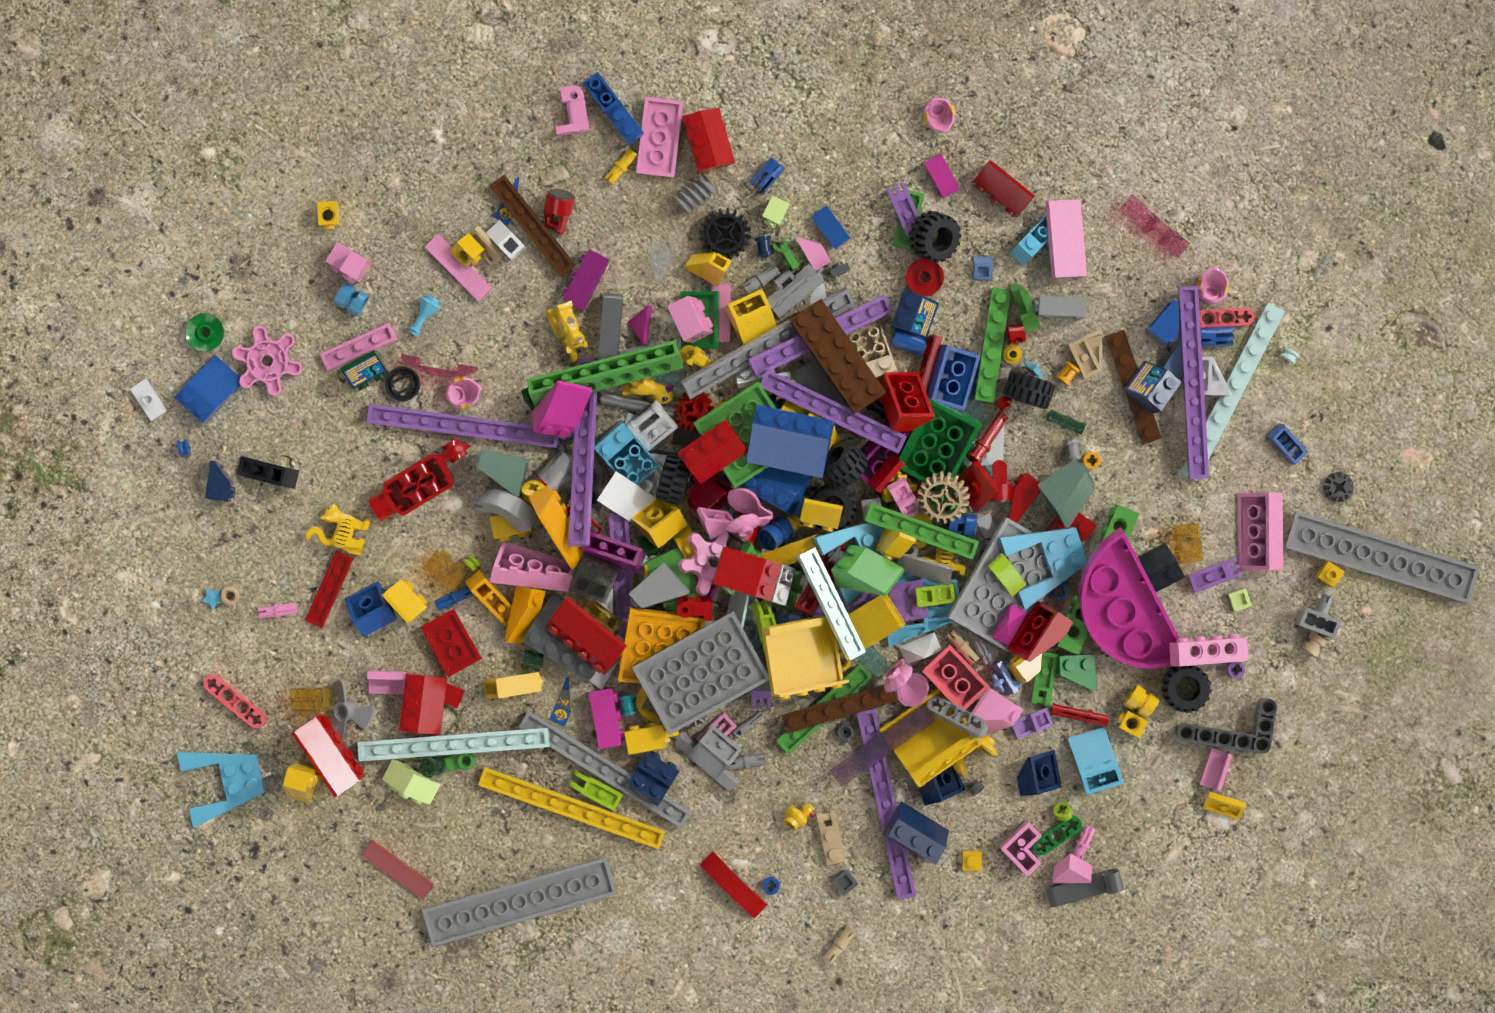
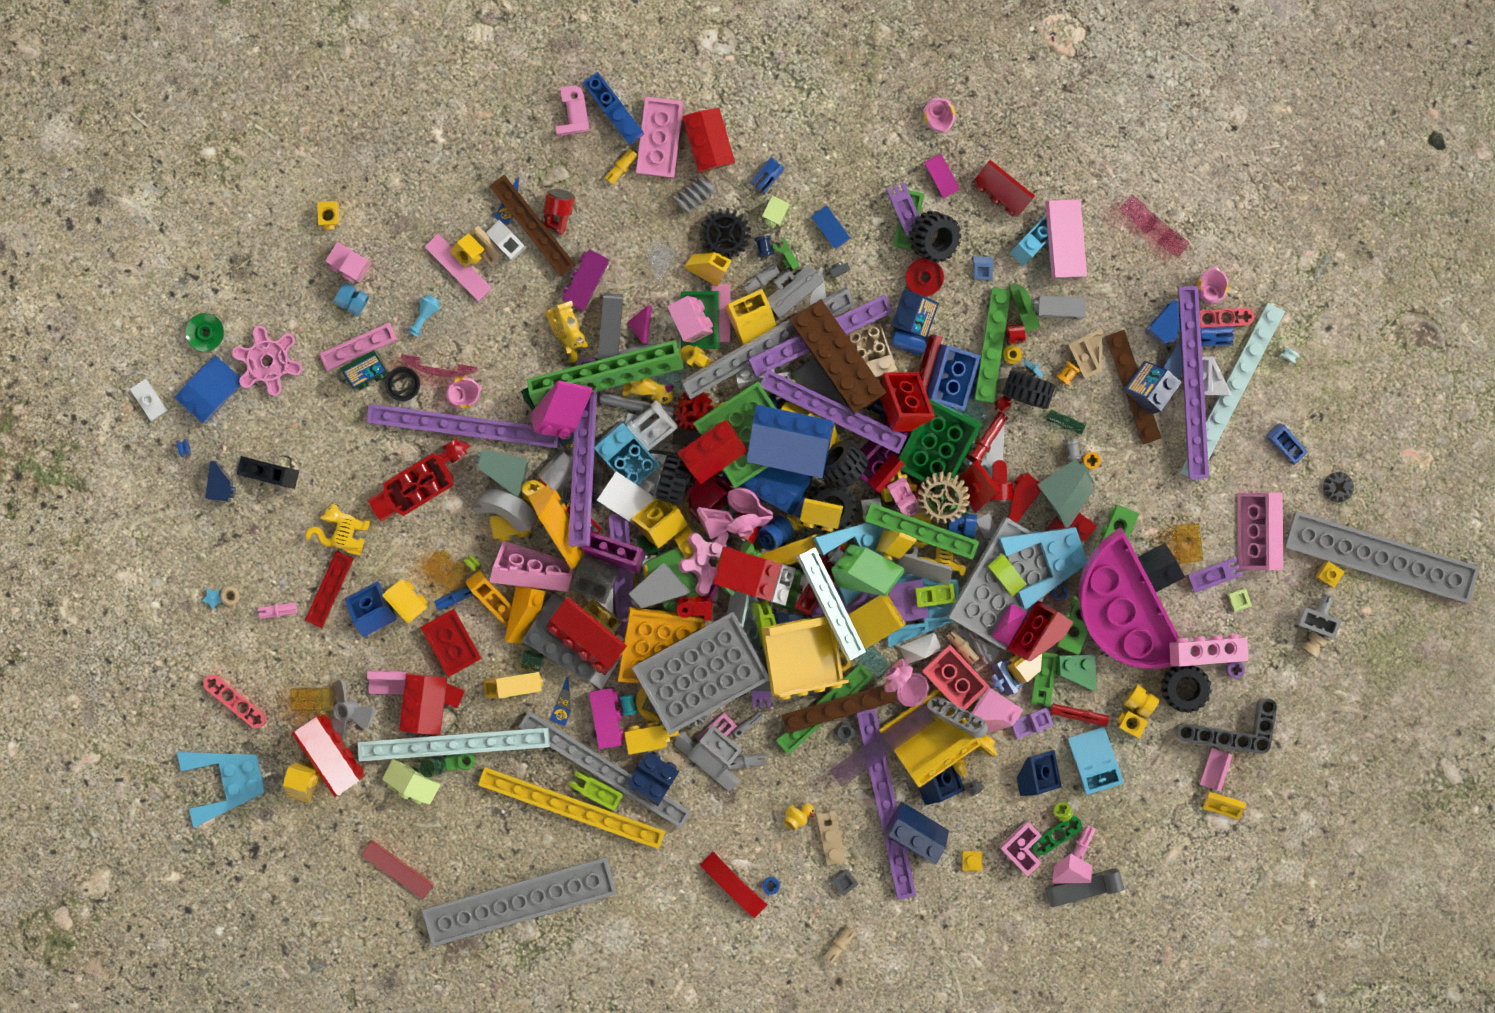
(814, 252): bright pink slope -> none

